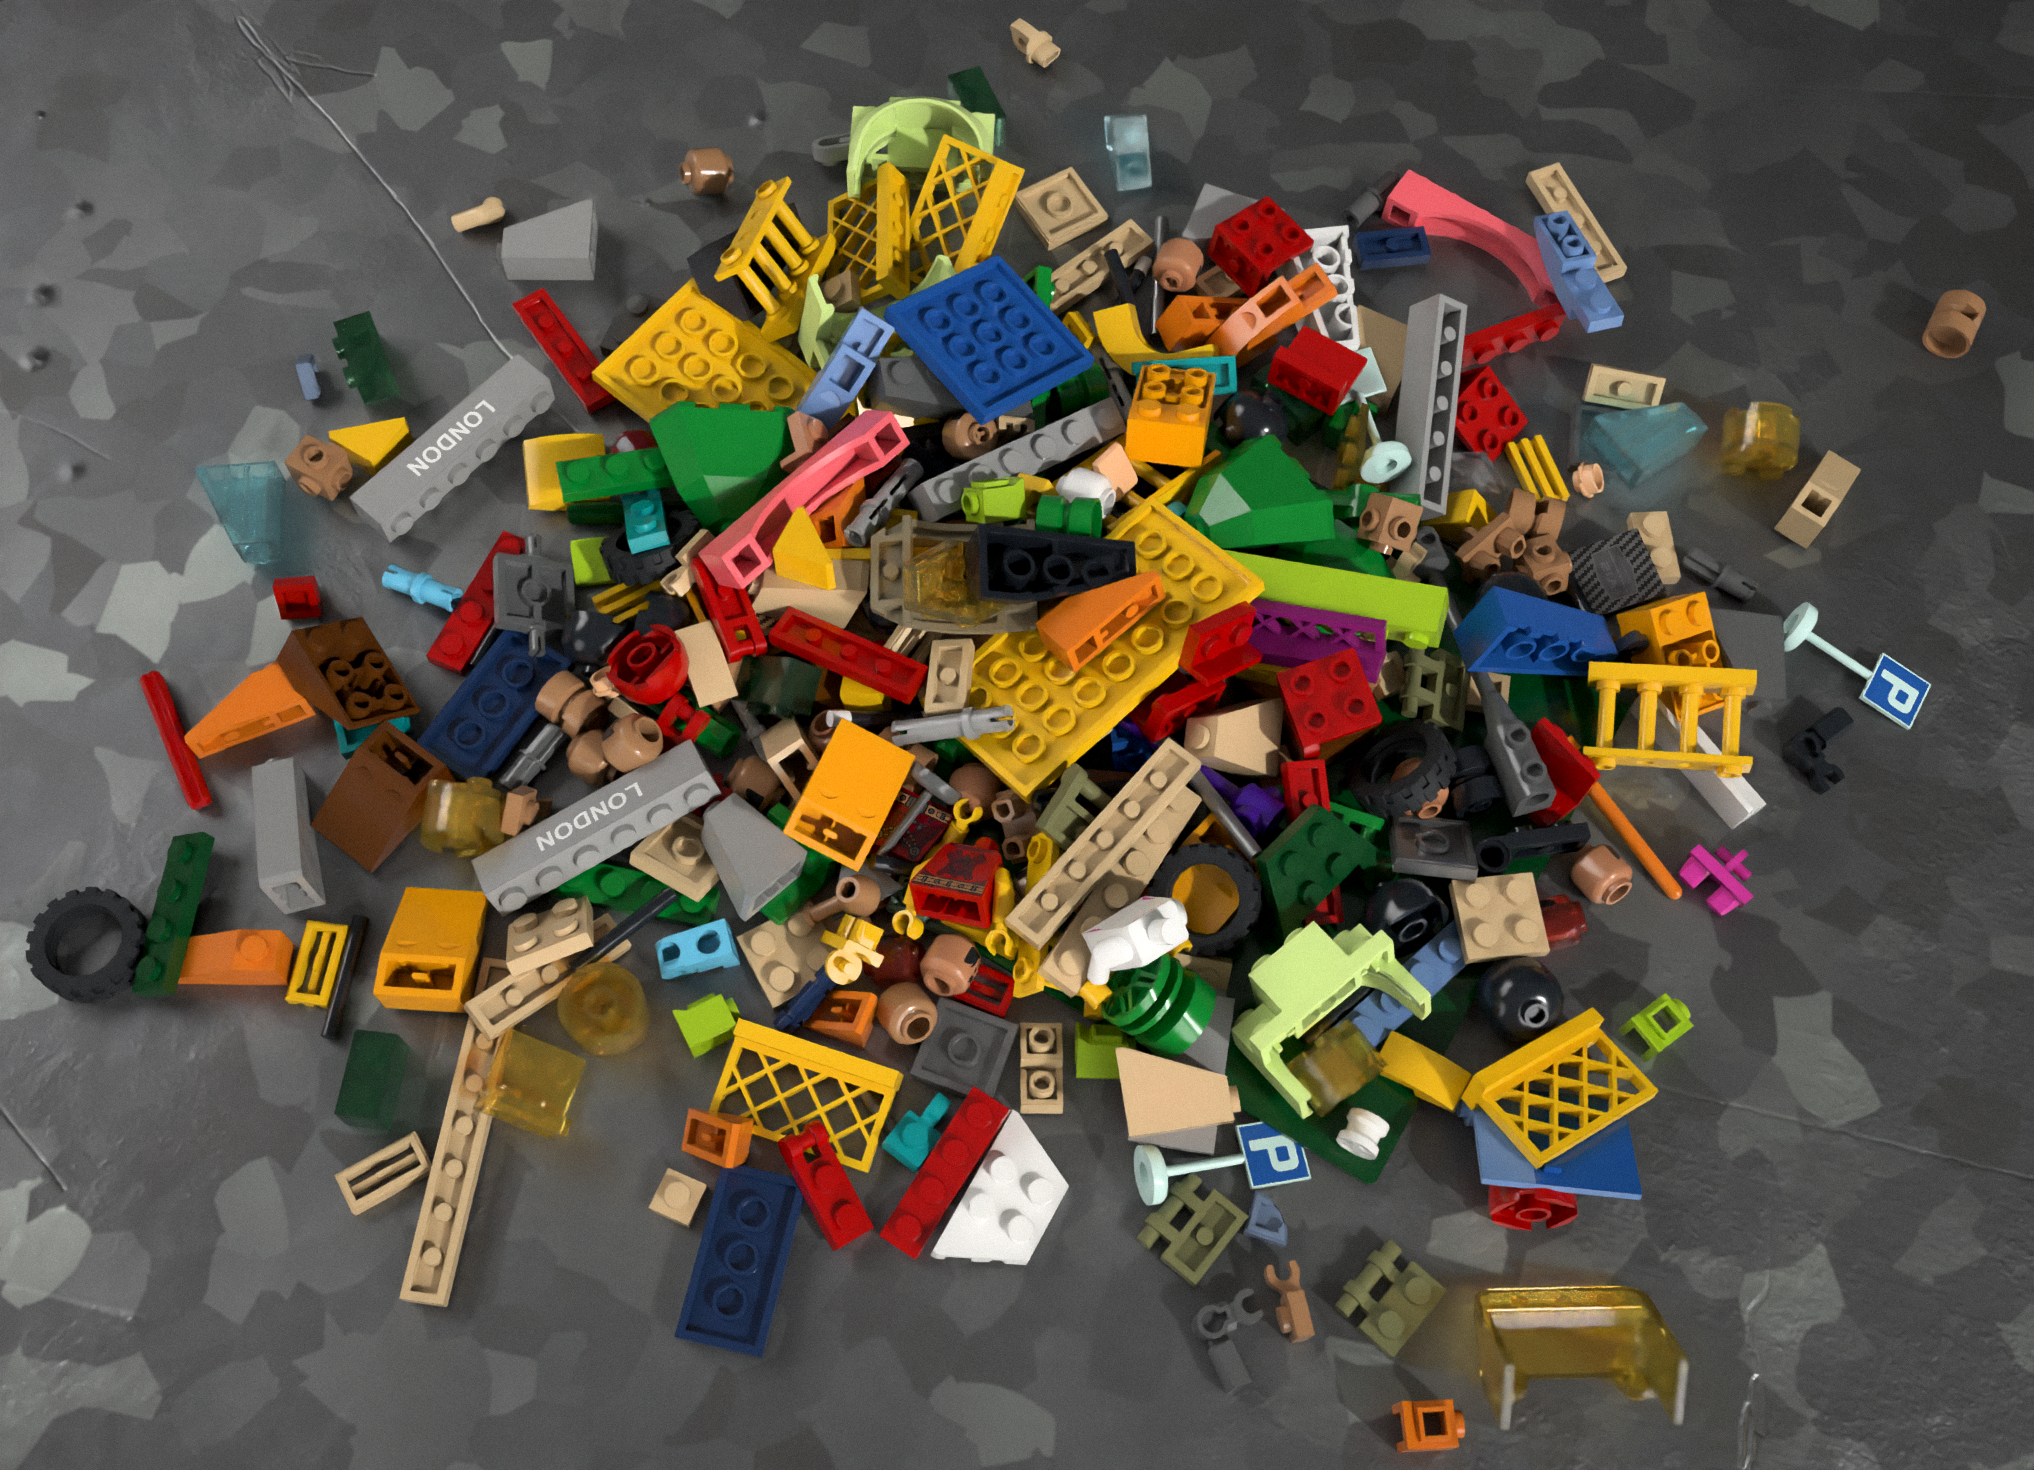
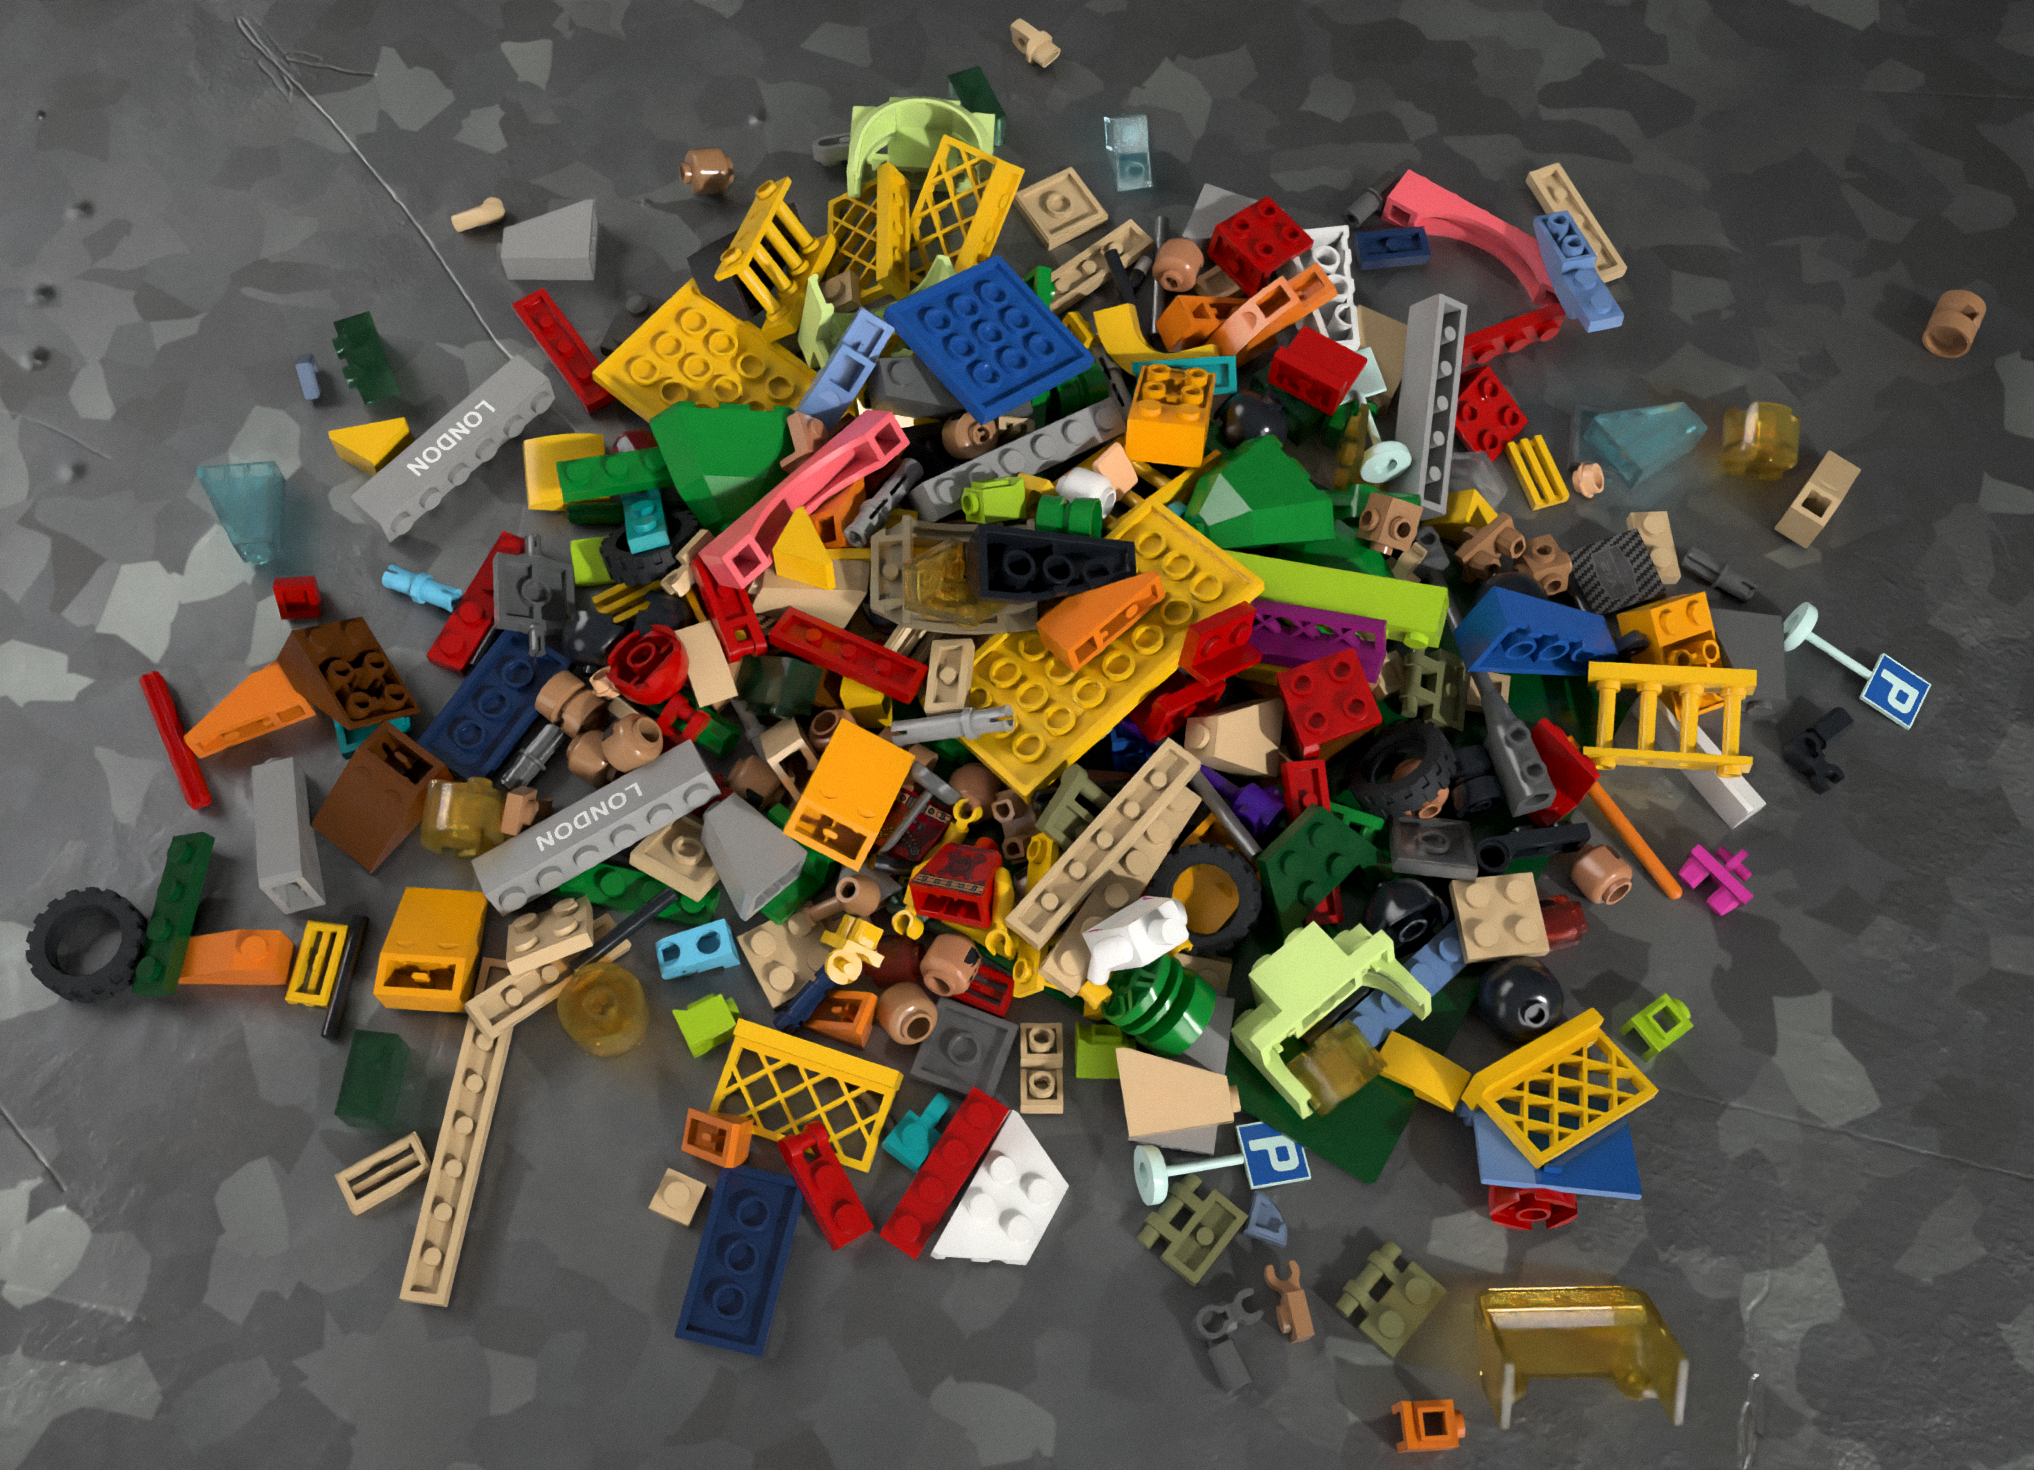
(320, 467): medium nougat brick -> none
(531, 1085): clear yellow bracket -> none
(871, 718): black bar -> none
(1362, 1133): white wheel -> none
(1535, 516): medium nougat wheel -> none
(1622, 387): tan plate -> none

